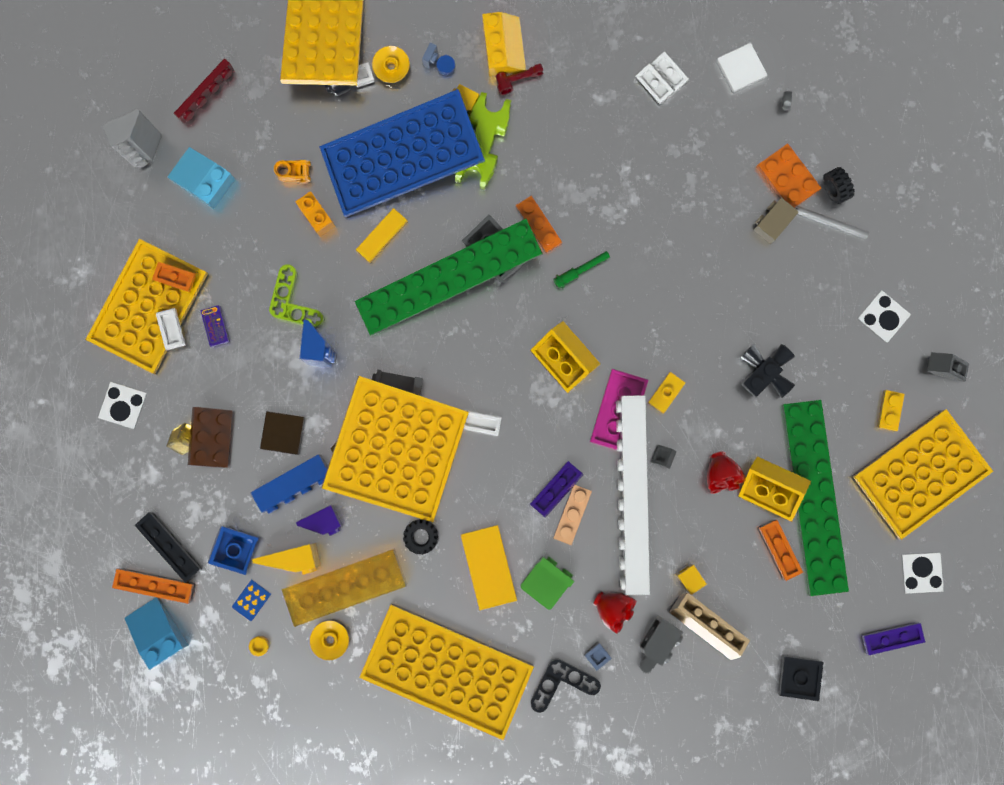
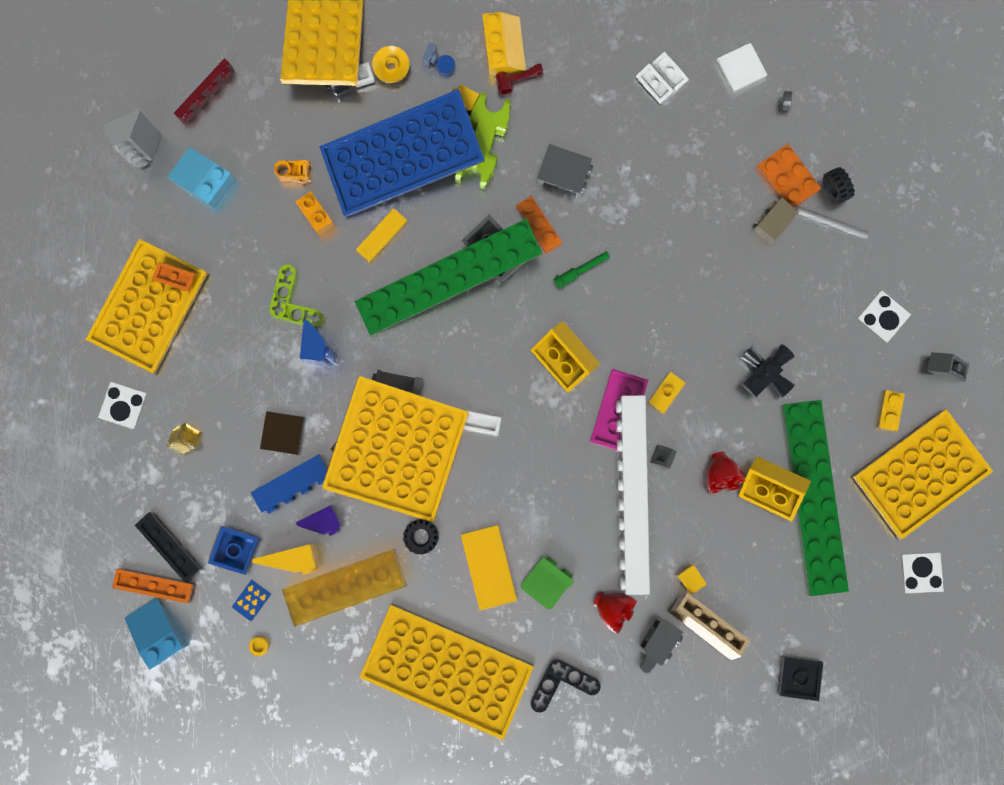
(170, 329): white tile -> none
(209, 437): reddish brown plate -> none
(215, 326): dark purple tile -> none
(322, 647): yellow dish -> none
(556, 489): dark purple plate -> none
(565, 169): none -> dark grey panel
(572, 514): light nougat plate -> none
(597, 656): sand blue plate -> none
(780, 550): orange plate -> none
(893, 638): dark purple plate -> none

